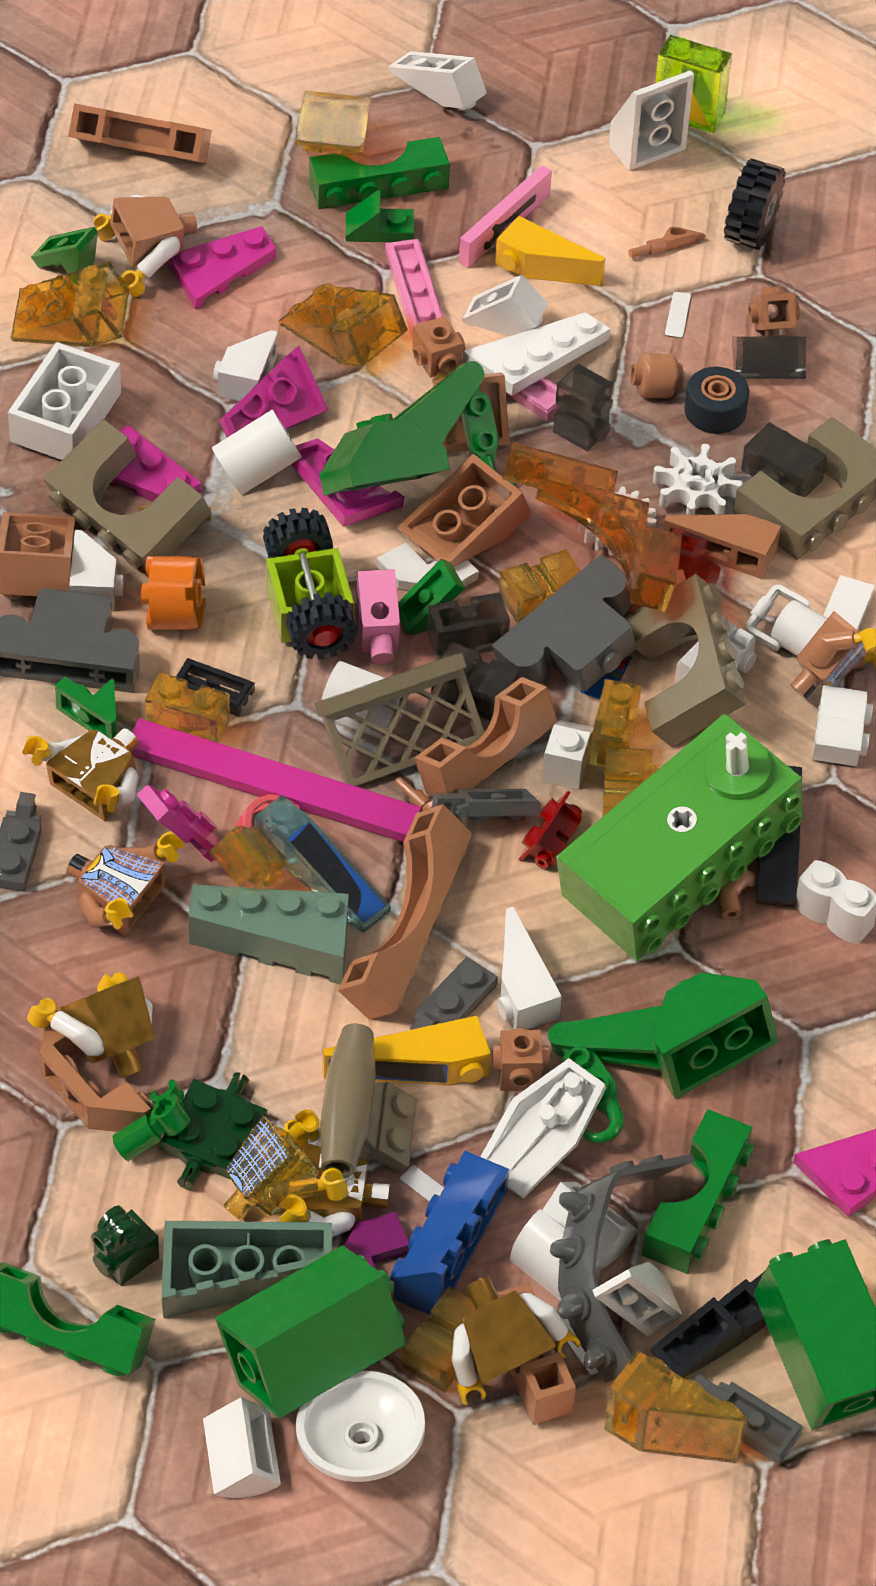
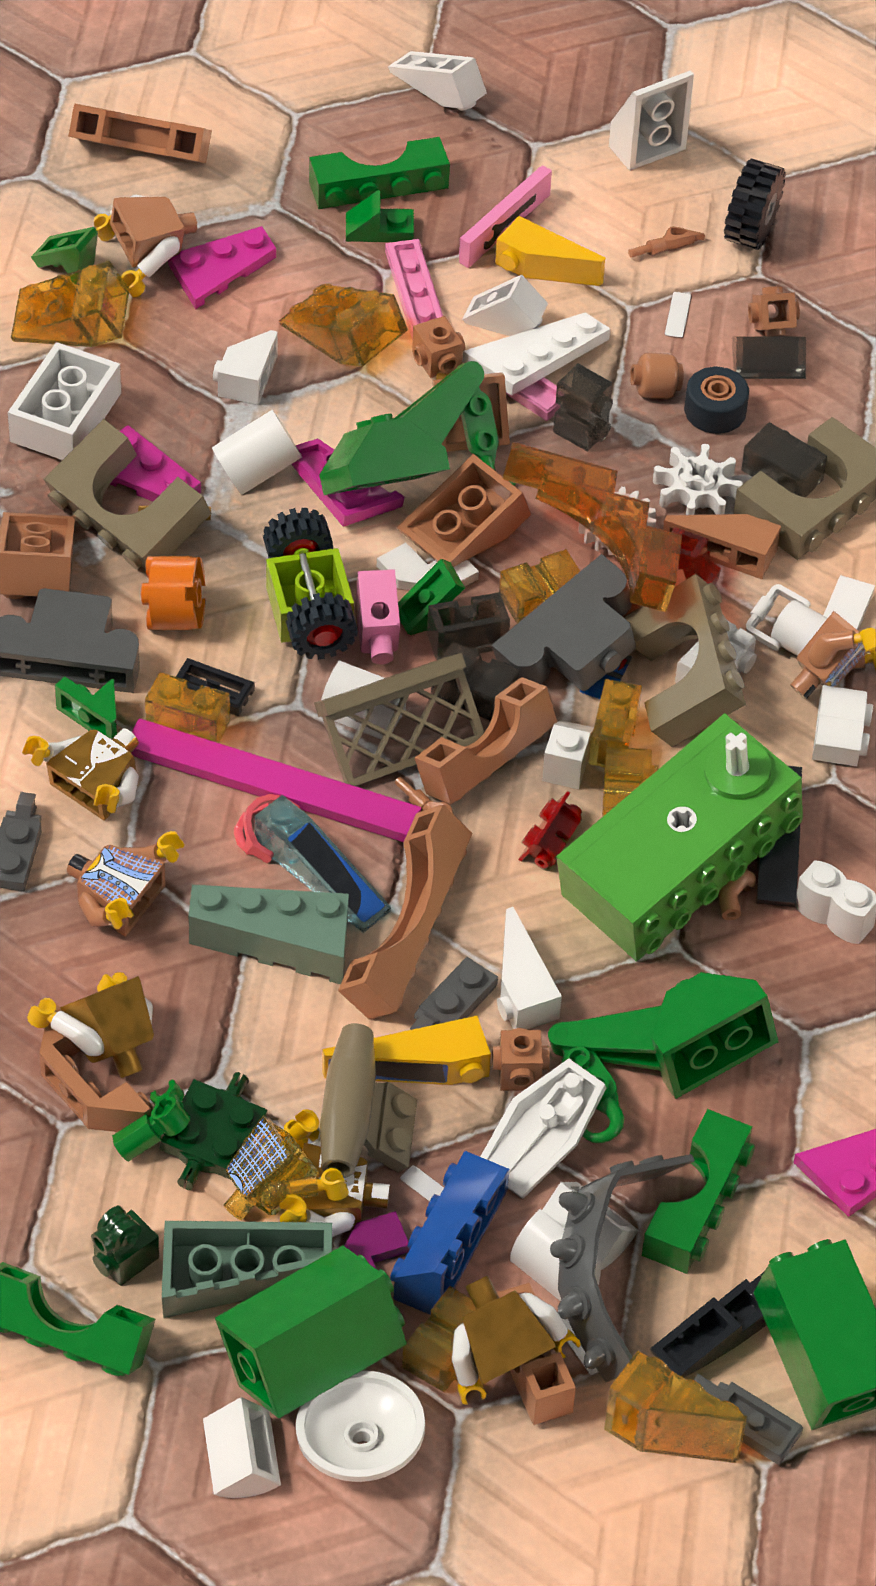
(94, 569): white slope -> none
(181, 819): dark pink wing -> none
(250, 857): clear yellow brick -> none
(286, 390): dark pink wing -> none
(333, 122): clear yellow slope -> none
(483, 803): dark grey hinge -> none
(641, 1298): white slope -> none
(710, 82): clear neon green brick -> none

